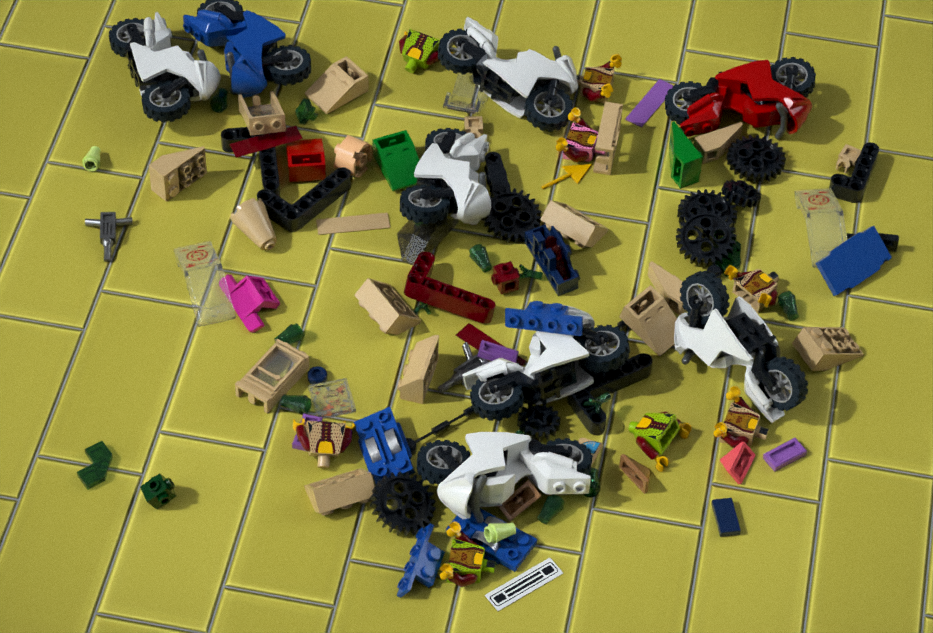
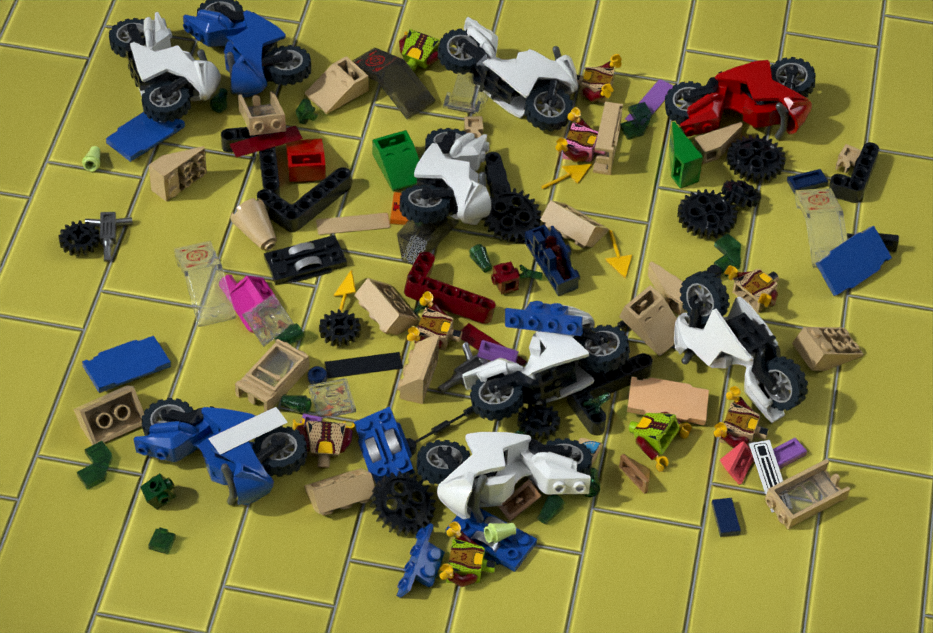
(79, 238): none -> black gear
(110, 415): none -> tan slope
(126, 363): none -> blue piece
(141, 135): none -> blue piece
(162, 541): none -> clear green tile
(244, 468): none -> blue piece
(247, 430): none -> white sticker
(267, 319): none -> clear tile
(305, 260): none -> black piece
(339, 328): none -> black gear
(345, 288): none -> yellow piece
(353, 155): light nougat brick -> none
(363, 365): none -> black sticker
(396, 80): none -> clear smoke windscreen
(396, 215): none -> orange tile
(434, 322): none -> torso
(523, 584): white sticker -> none
(620, 263): none -> yellow piece
(638, 126): none -> clear green tile
(673, 397): none -> light nougat piece
(717, 227): black gear -> none
(766, 464): none -> white sticker
(788, 304): clear green cone -> none
(805, 494): none -> door
(807, 180): none -> dark blue tile

